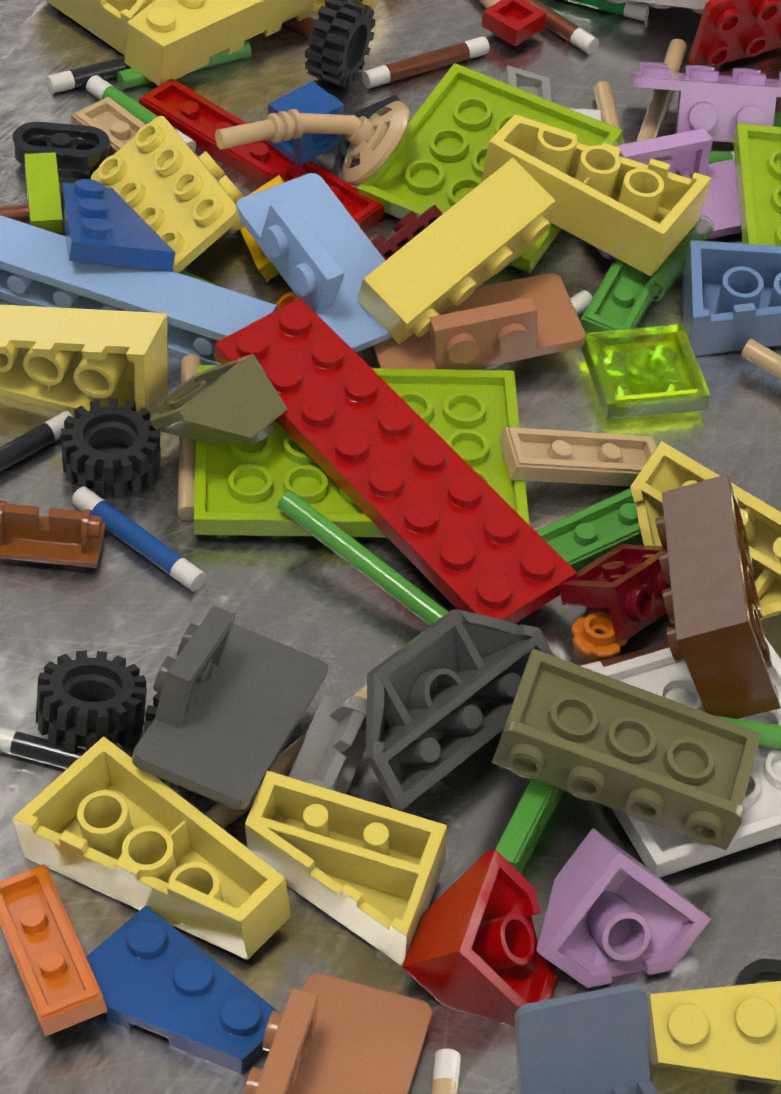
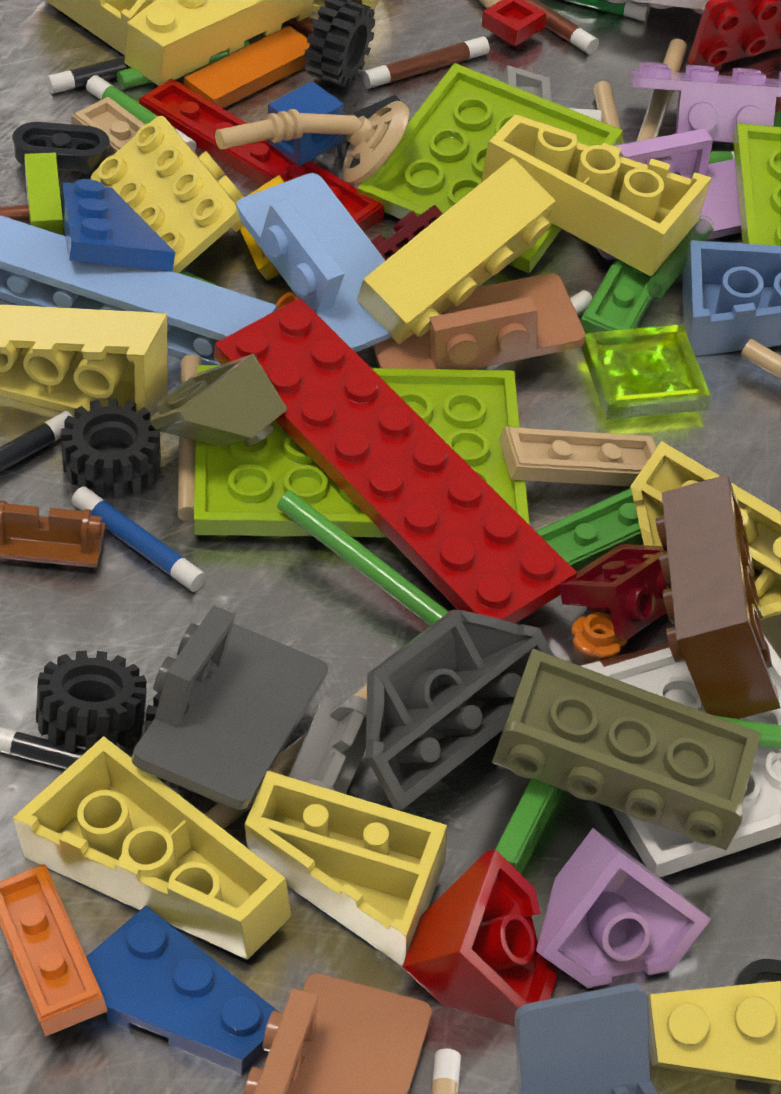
(250, 68): none -> orange tile

